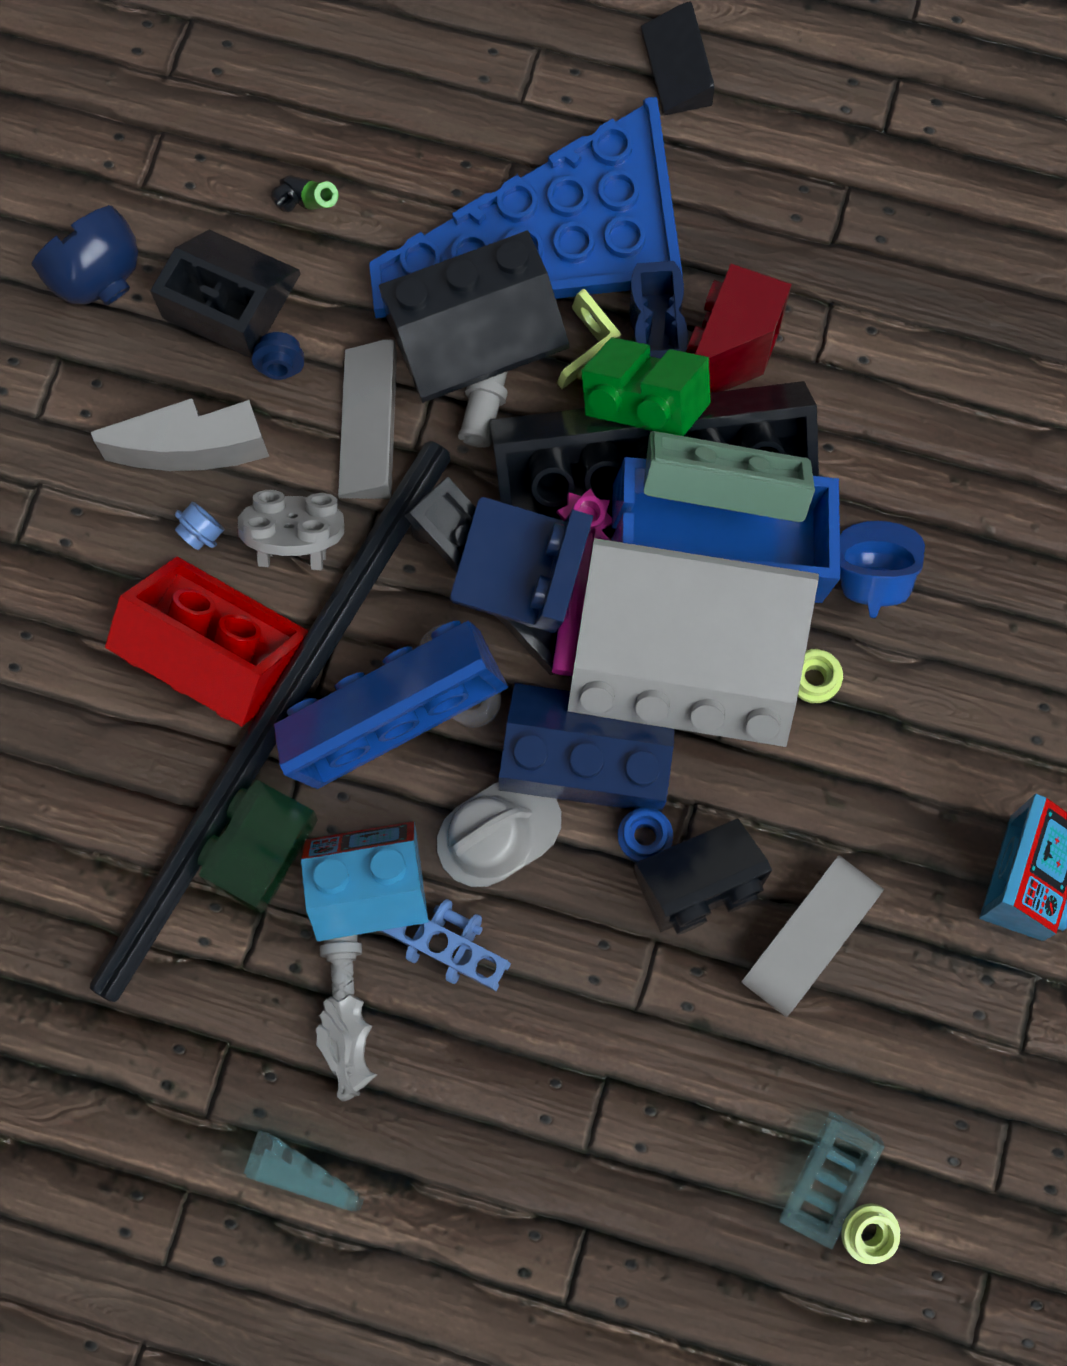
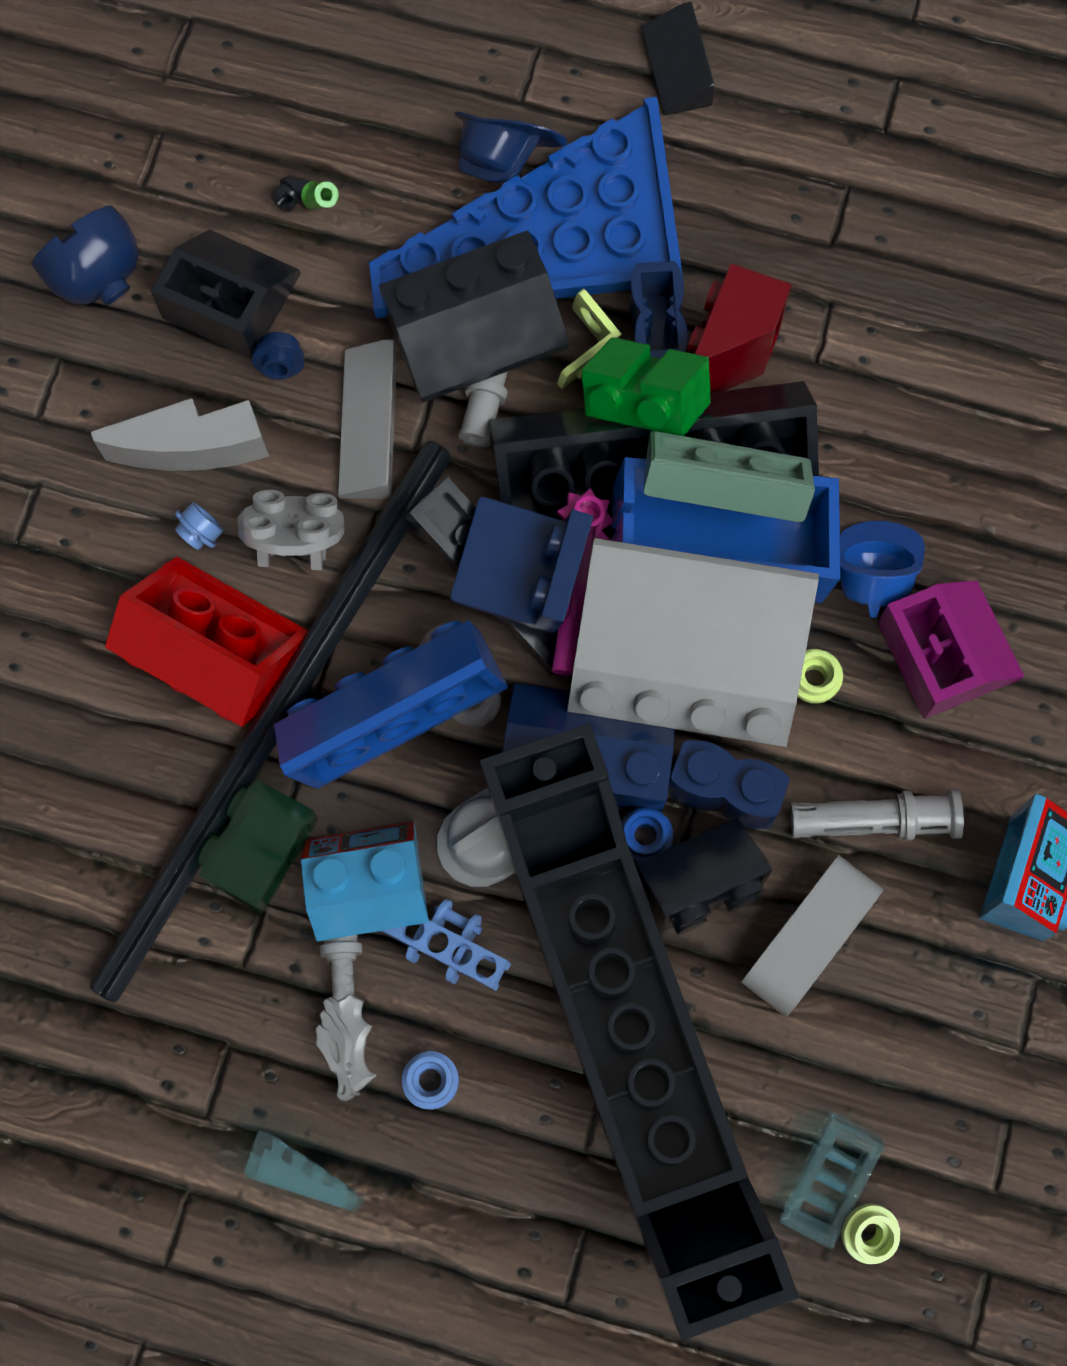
(412, 1074): none -> medium blue plate
(500, 147): none -> dark blue piece
(635, 1035): none -> black slope
(741, 789): none -> dark blue brick
(903, 816): none -> light grey pin
(948, 646): none -> magenta slope

